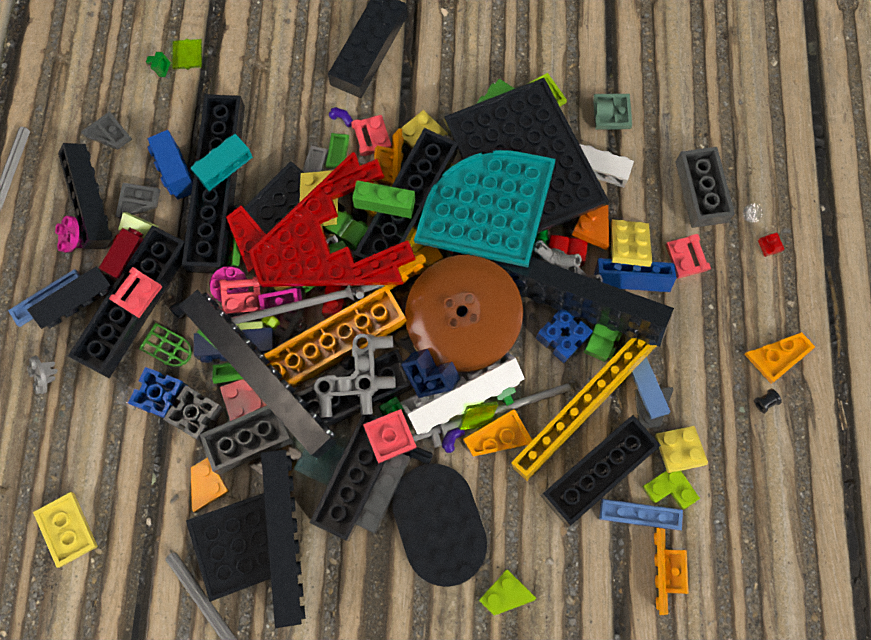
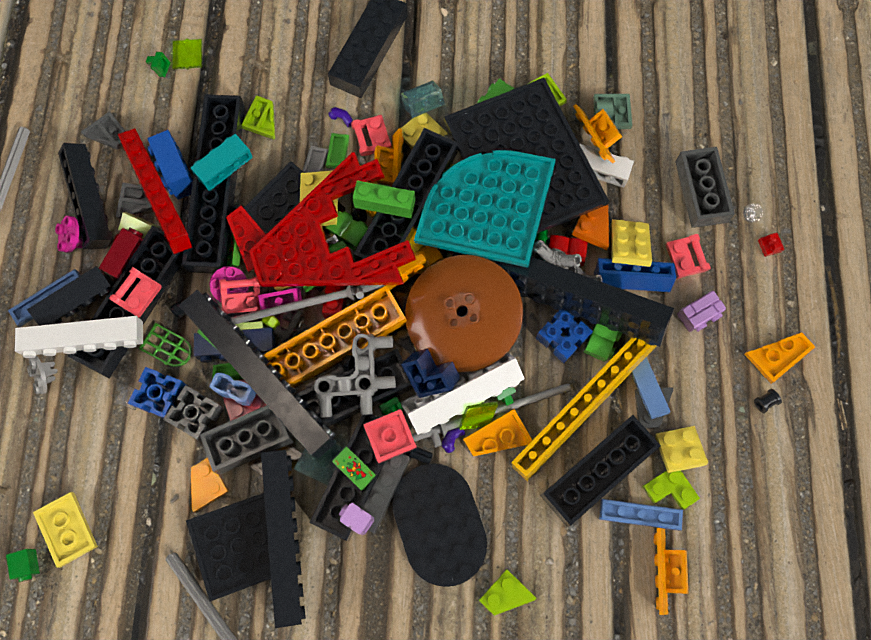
(22, 565): none -> green brick
(79, 336): none -> white brick
(155, 191): none -> red brick
(237, 390): none -> medium blue brick
(260, 118): none -> lime wing
(354, 468): none -> bright green tile
(356, 518): none -> lavender brick
(422, 99): none -> clear light blue brick
(602, 130): none -> light orange bracket
(701, 311): none -> lavender brick

